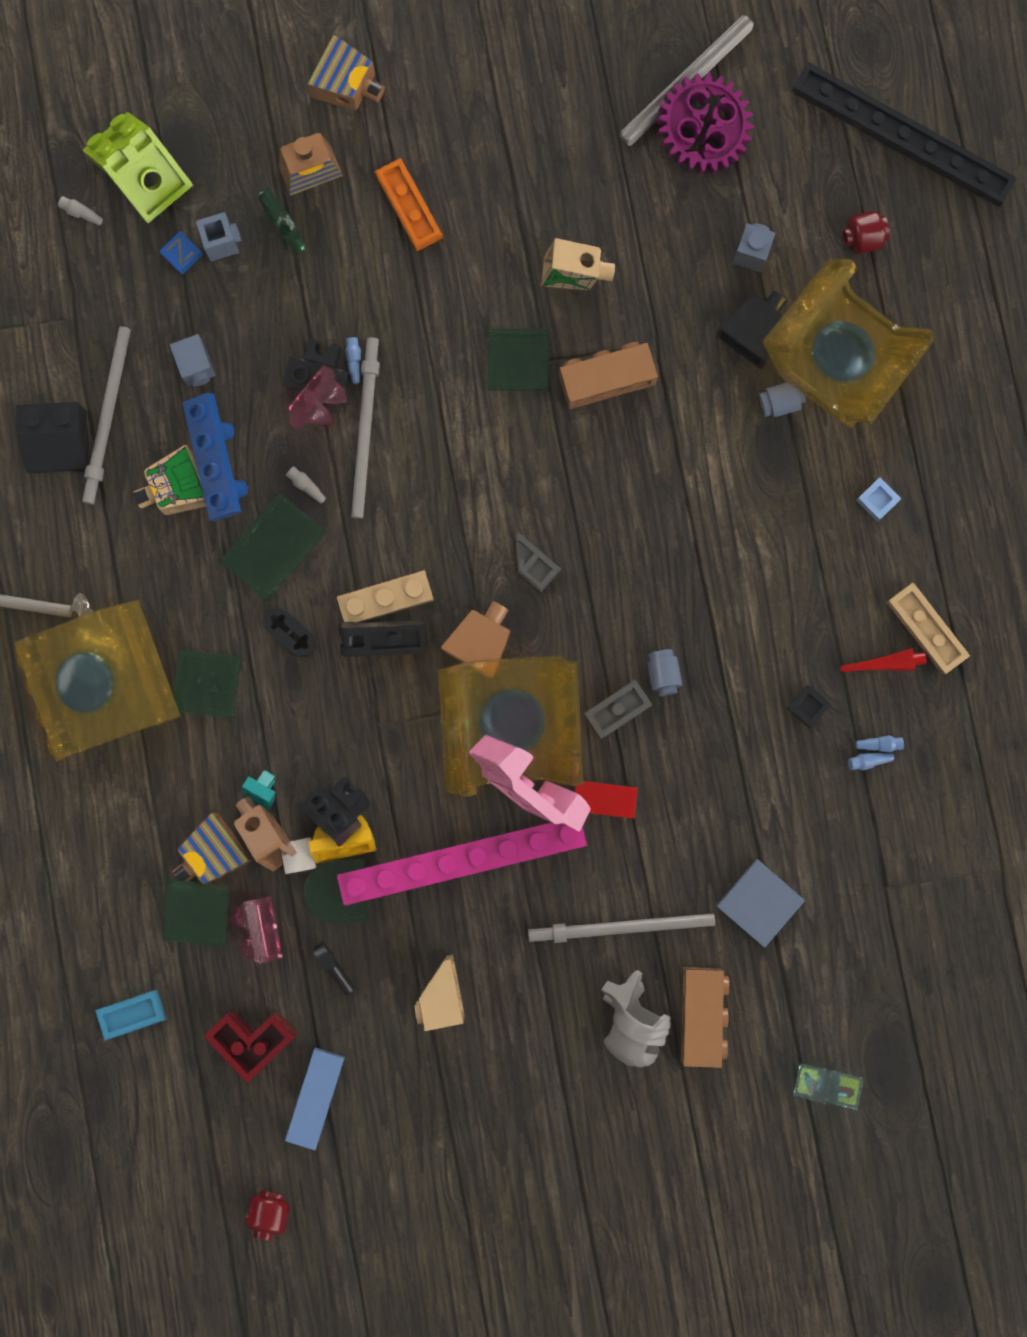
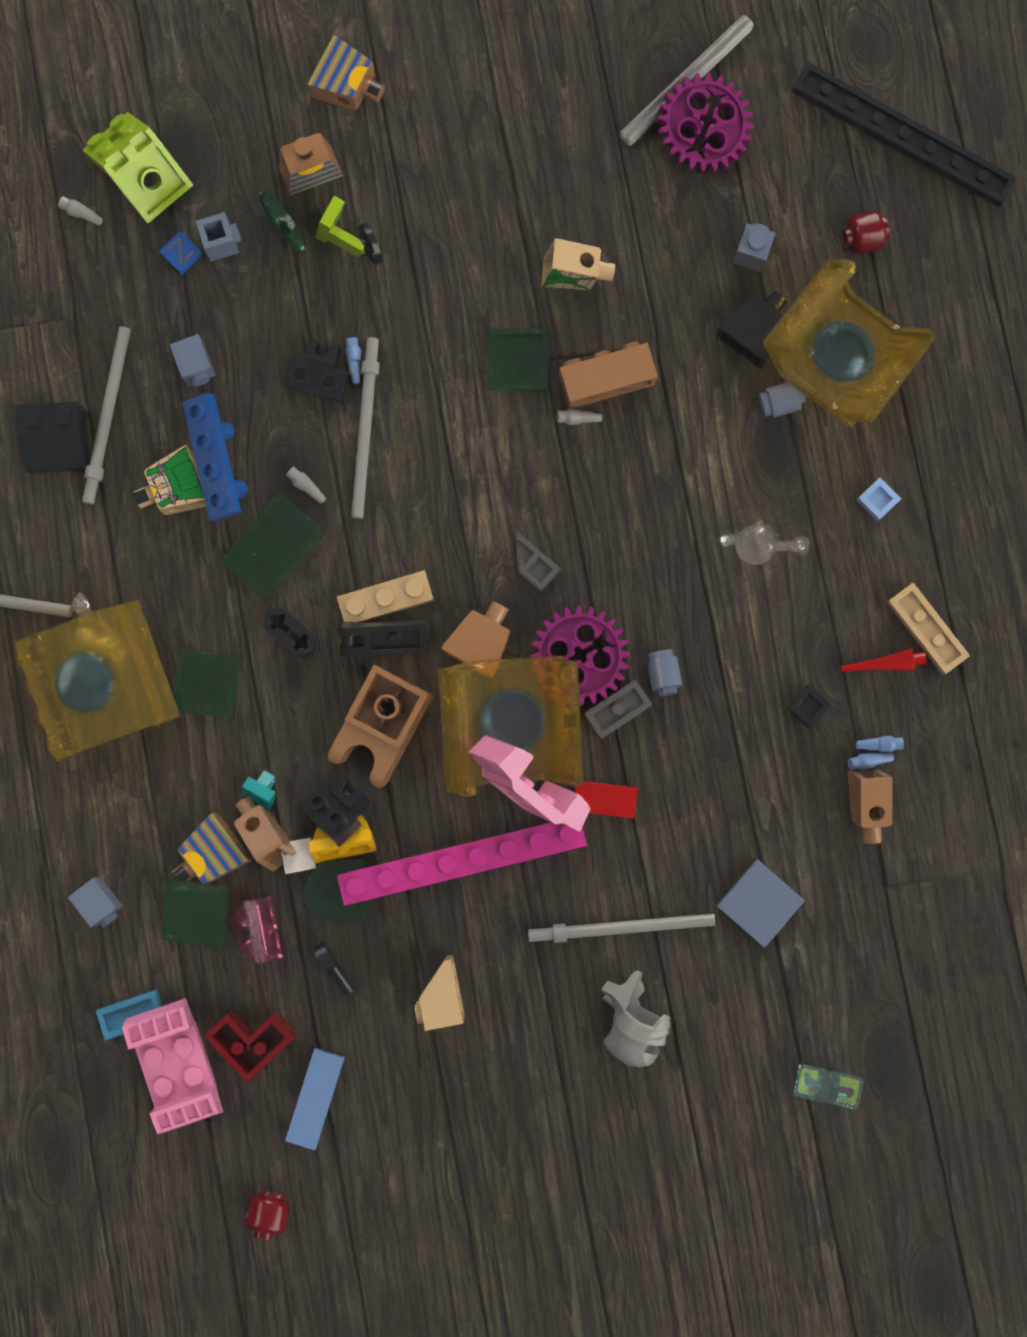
(96, 903): none -> sand blue brick
(173, 1065): none -> bright pink plate
(308, 404): clear pink tile -> none
(364, 244): none -> lime piece
(371, 727): none -> medium nougat brick
(408, 204): orange tile -> none
(565, 631): none -> magenta gear
(576, 416): none -> light grey piece
(703, 1017): medium nougat brick -> none
(760, 542): none -> clear piece
(867, 791): none -> medium nougat torso

